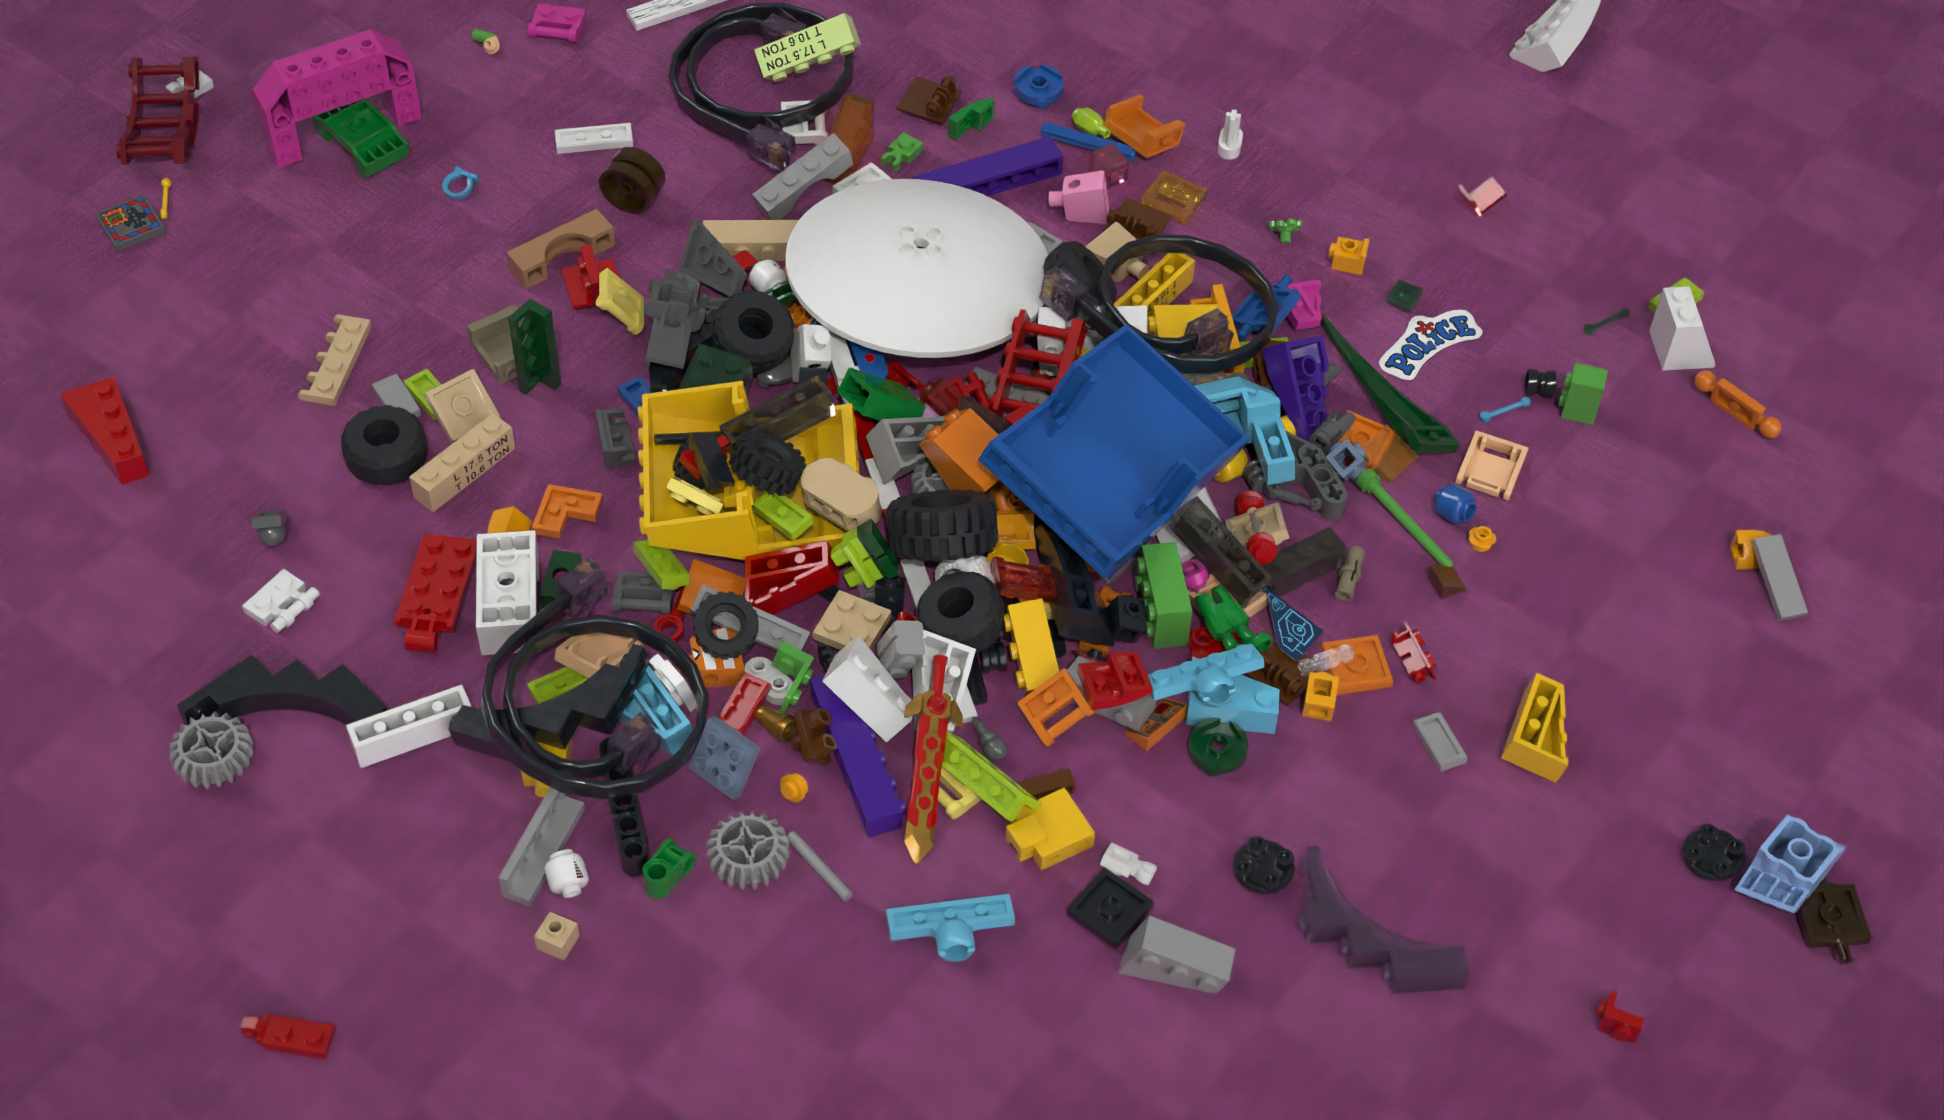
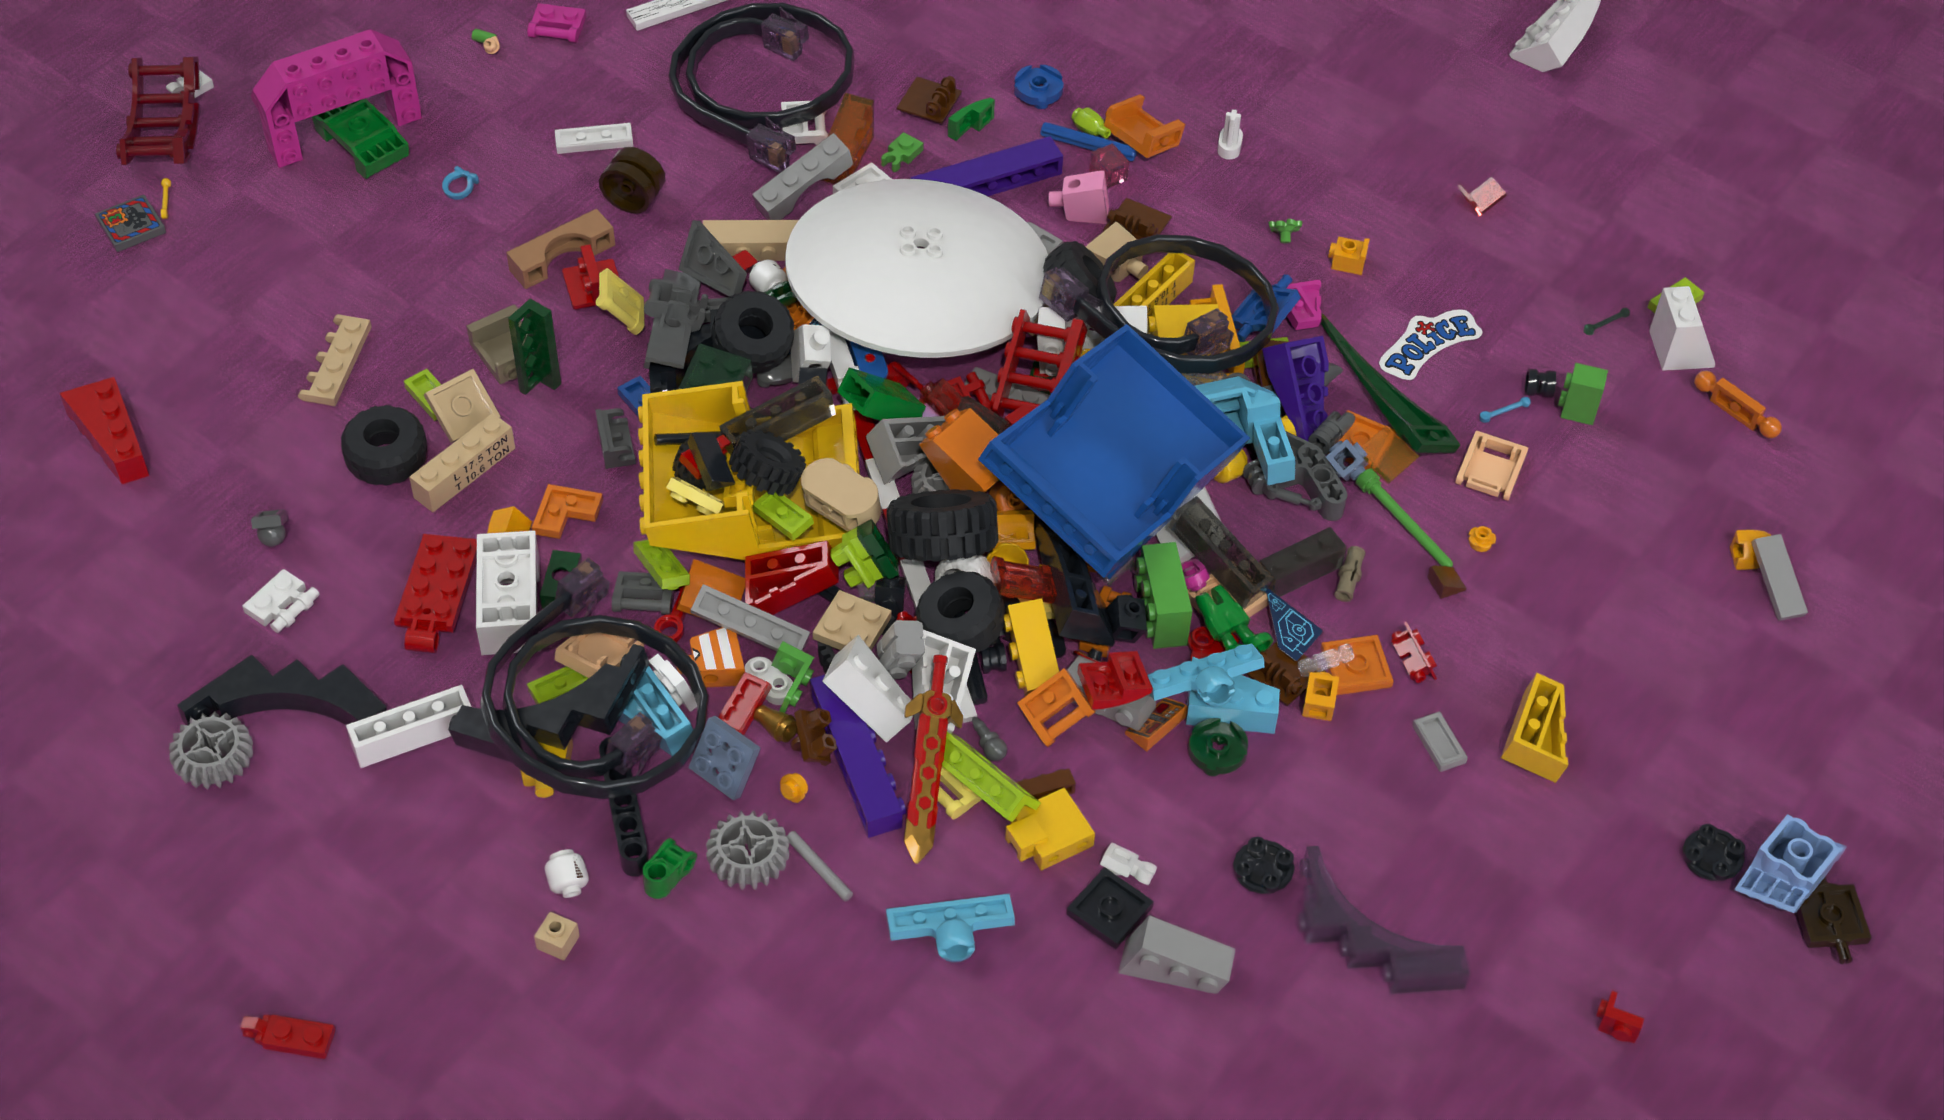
(394, 393): light grey tile -> none
(544, 836): light grey fence -> none
(725, 603): black tyre -> none
(808, 47): yellowish green brick -> none
(1177, 191): clear yellow plate -> none
(1258, 526): plate -> none
(1404, 295): clear green plate -> none
(1455, 504): blue head -> none

